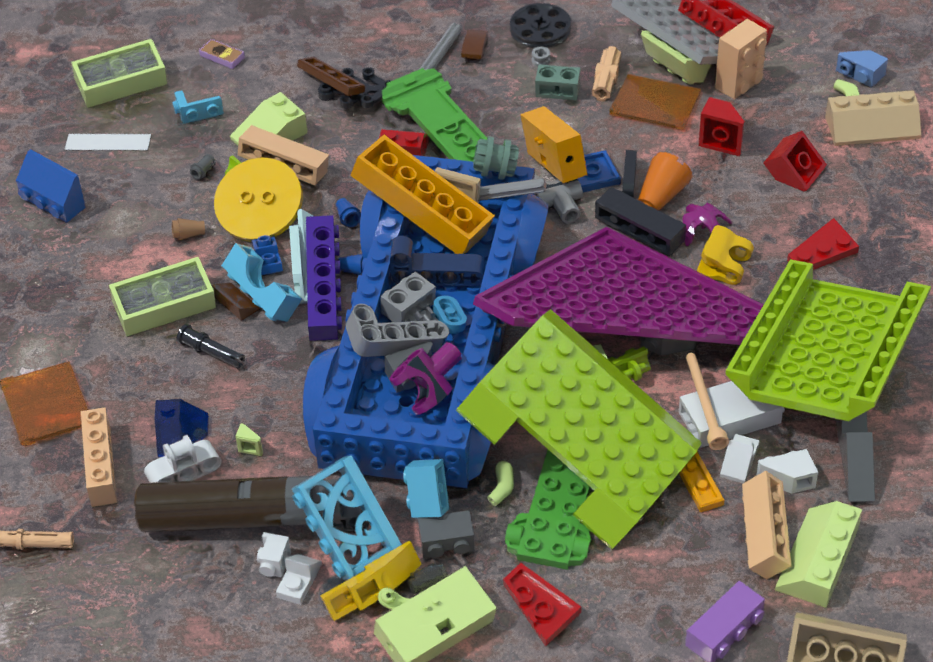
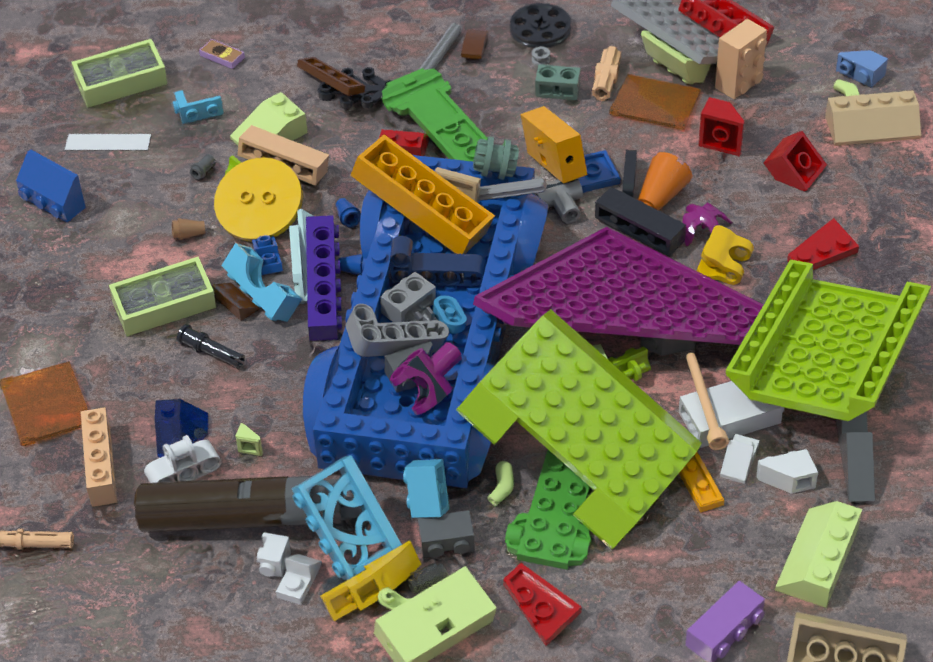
(766, 525): light nougat brick -> none

